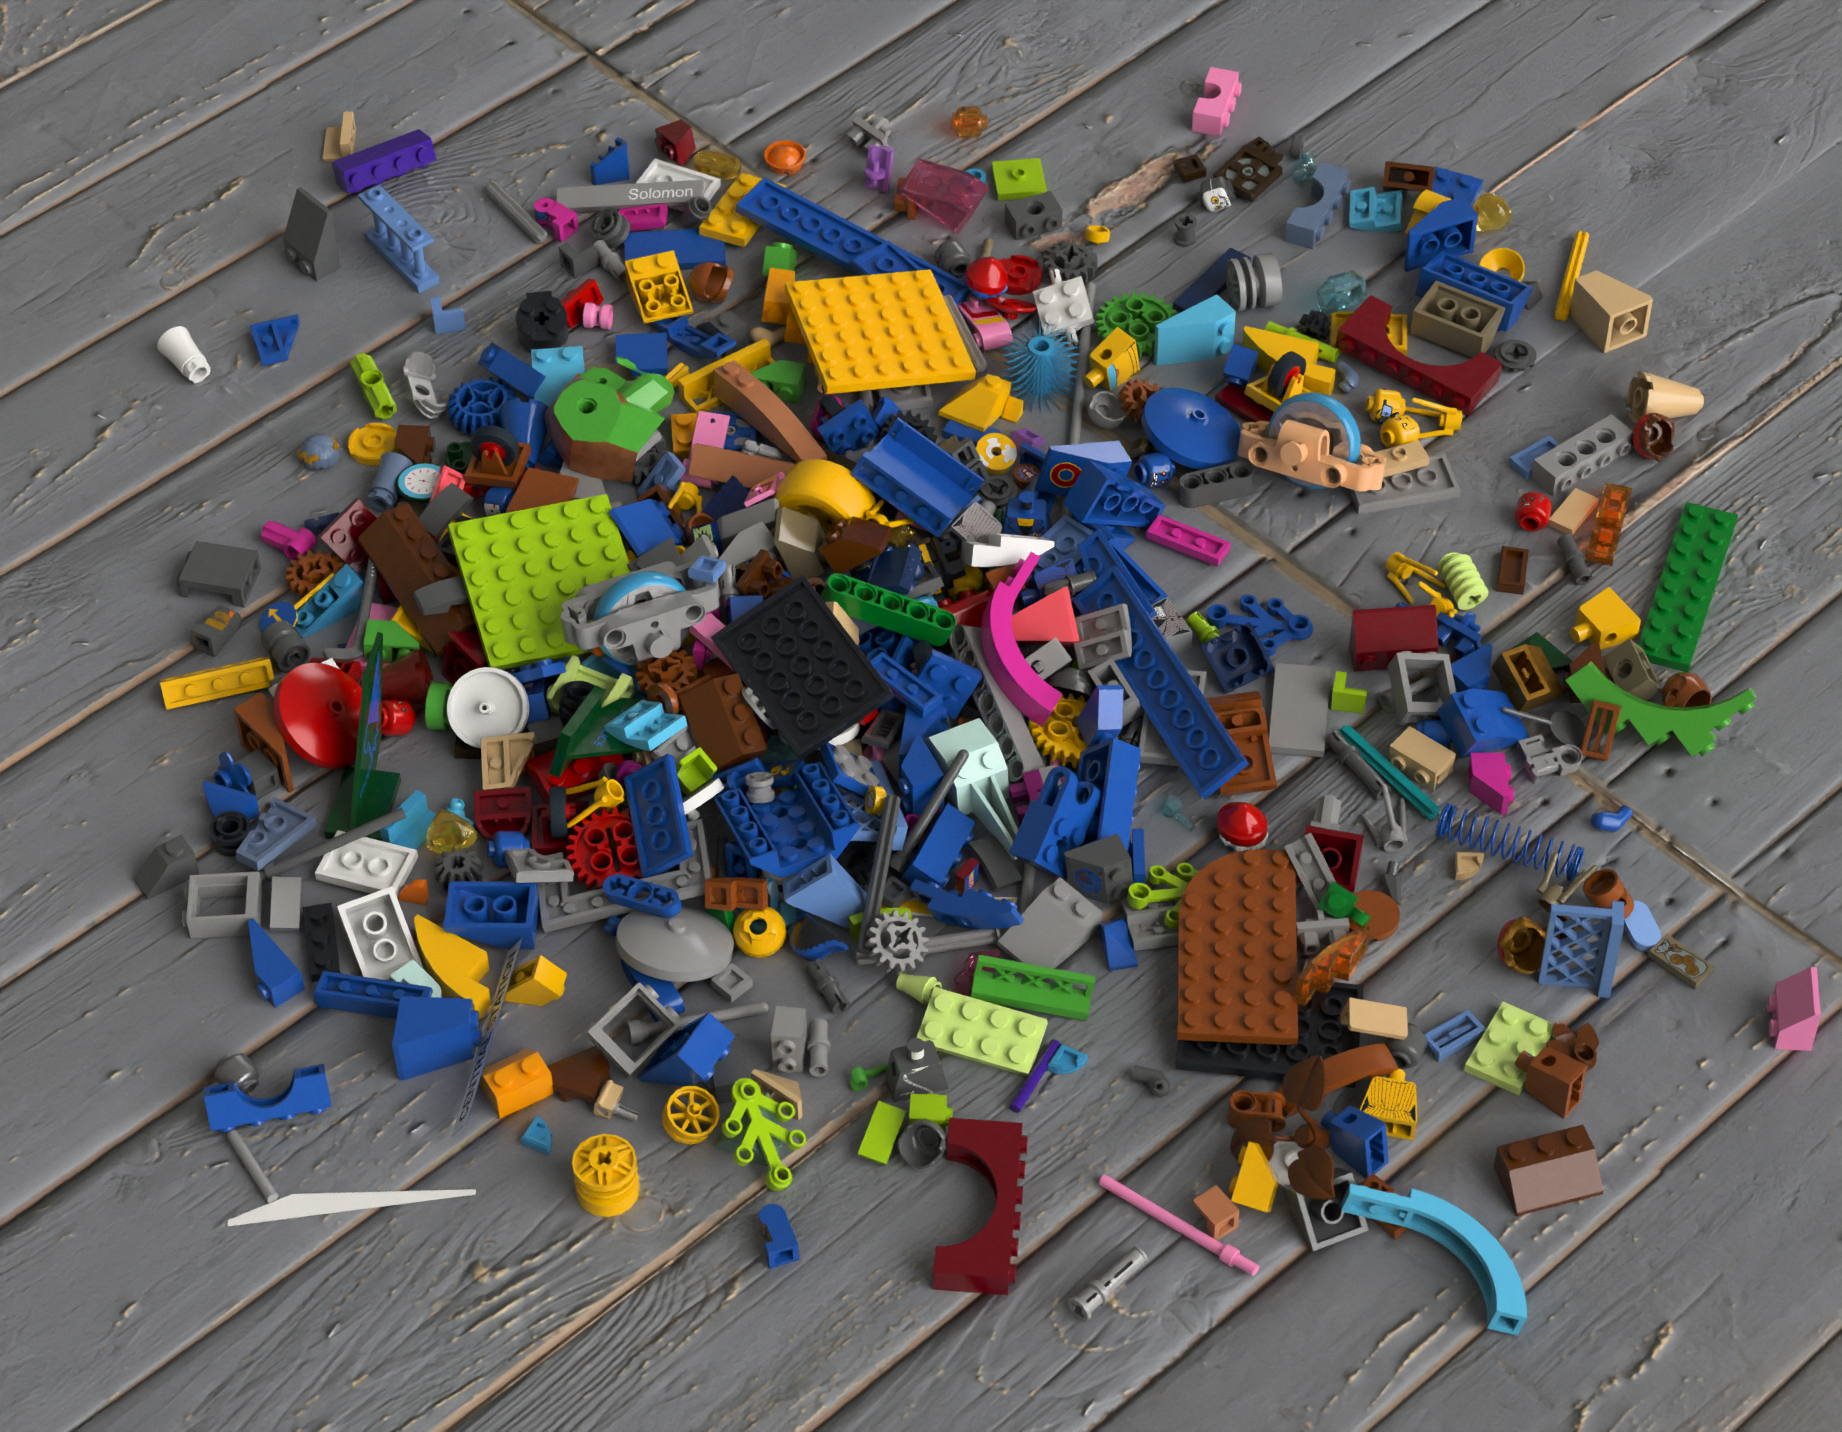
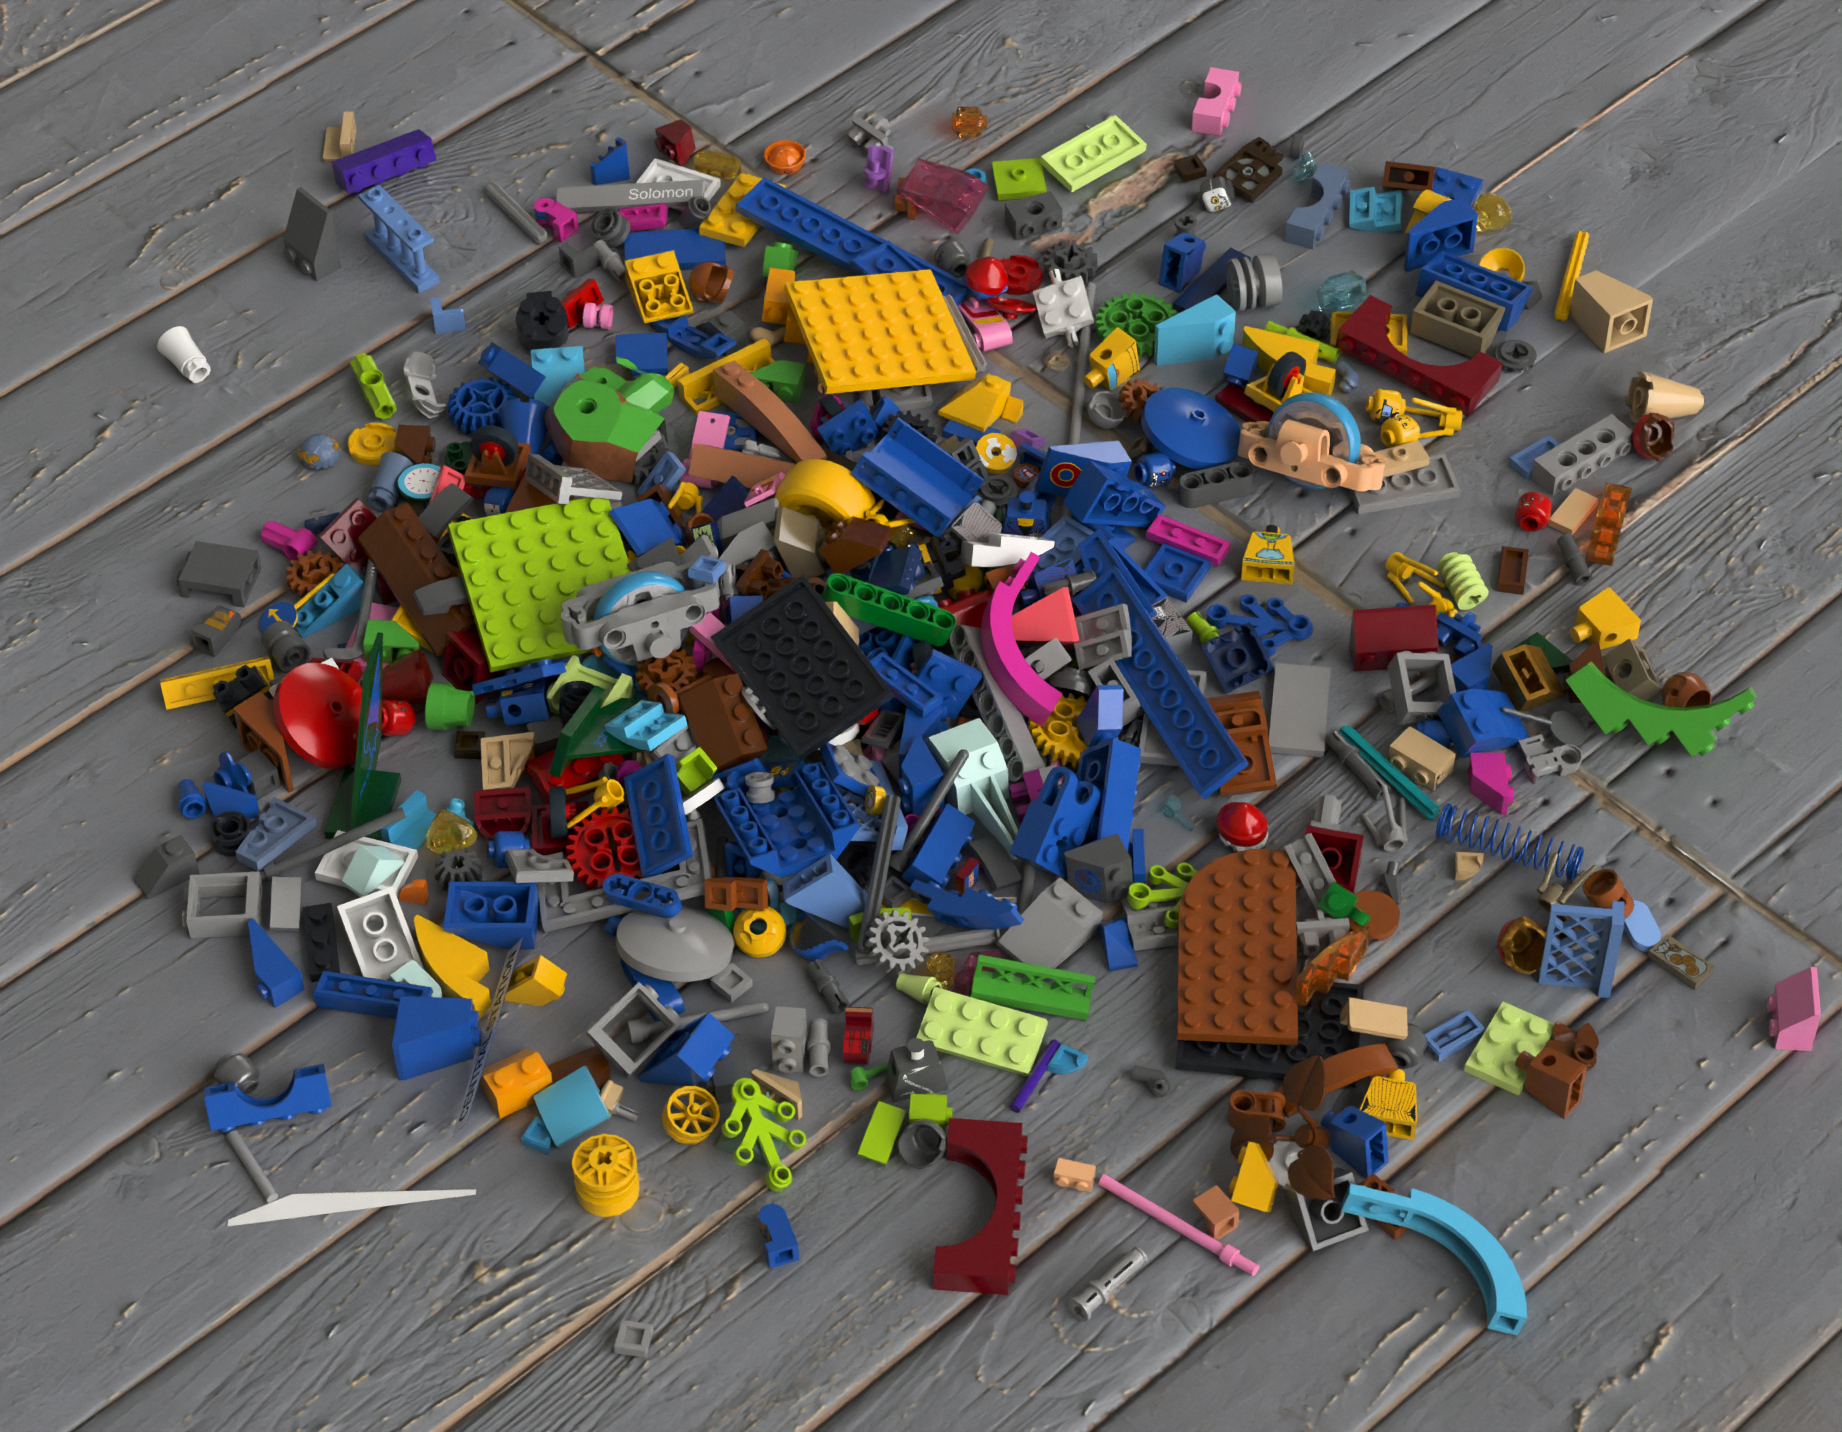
(191, 801): none -> blue cone
(245, 685): none -> black hips
(275, 338): blue wing -> none
(370, 868): none -> light aqua slope
(487, 705): white piece -> none
(563, 481): none -> light grey fence
(571, 1106): none -> medium azure slope
(633, 1338): none -> light grey plate
(682, 433): light orange plate -> none
(858, 1035): none -> leg
(942, 962): none -> clear yellow wheel
(1040, 365): dark azure piece -> none
(1074, 1175): none -> light nougat piece
(1093, 153): none -> yellowish green plate
(1097, 234): yellow tile -> none
(1177, 571): none -> blue tile
(1181, 254): none -> blue torso
(1269, 557): none -> yellow torso
(1347, 698): lime panel -> none
(1549, 1170): slope -> none
(1606, 707): dark orange tile -> none
(1611, 821): blue arm -> none
(1687, 586): green plate -> none

